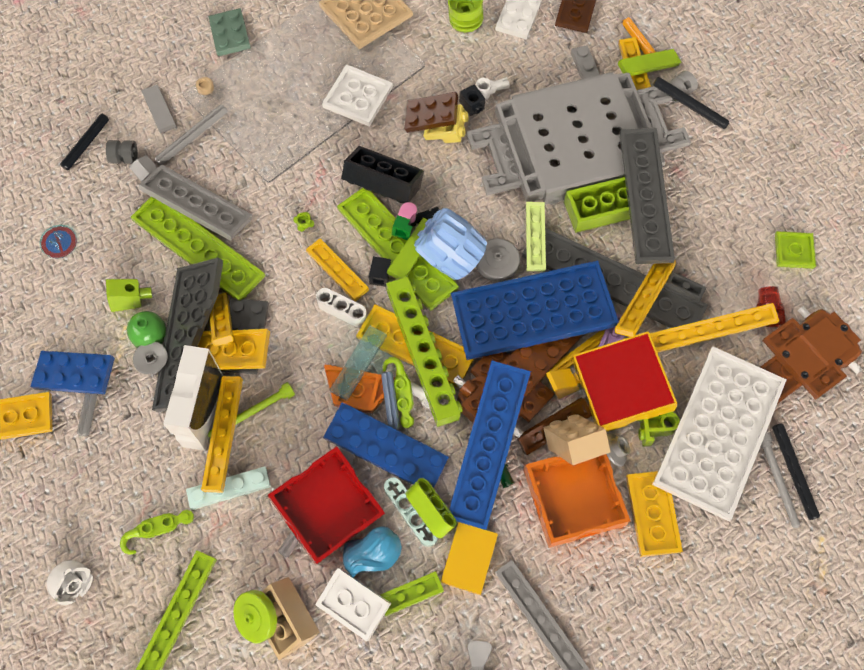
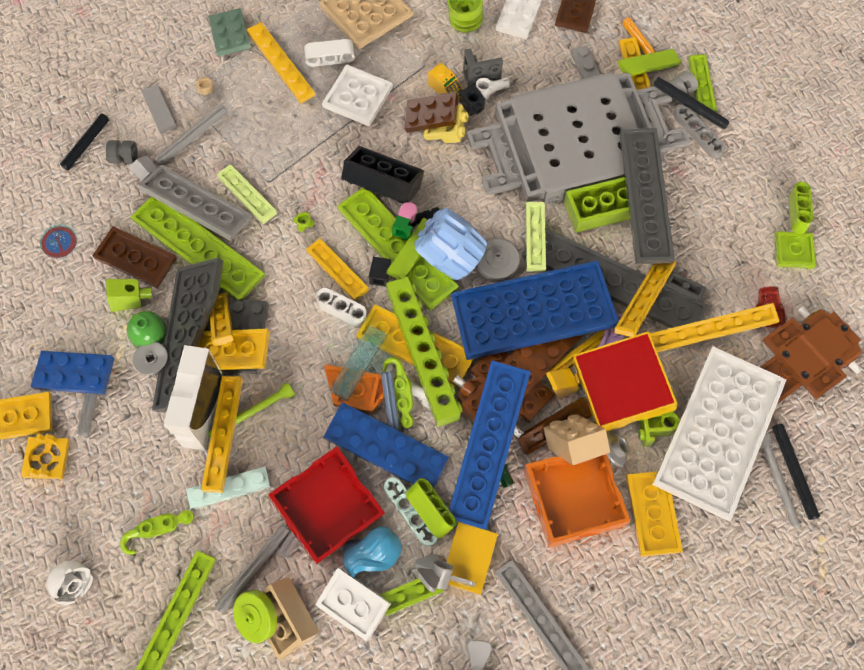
(43, 473): none -> yellow piece
(134, 257): none -> reddish brown plate
(247, 194): none -> yellowish green plate
(252, 569): none -> light grey axle
(280, 62): none -> yellow plate
(329, 52): none -> white beam
(437, 573): none -> light grey piece
(443, 80): none -> yellow slope
(484, 69): none -> dark grey bracket
(702, 129): none -> light grey beam
(704, 93): none -> lime tile
(801, 207): none -> lime beam

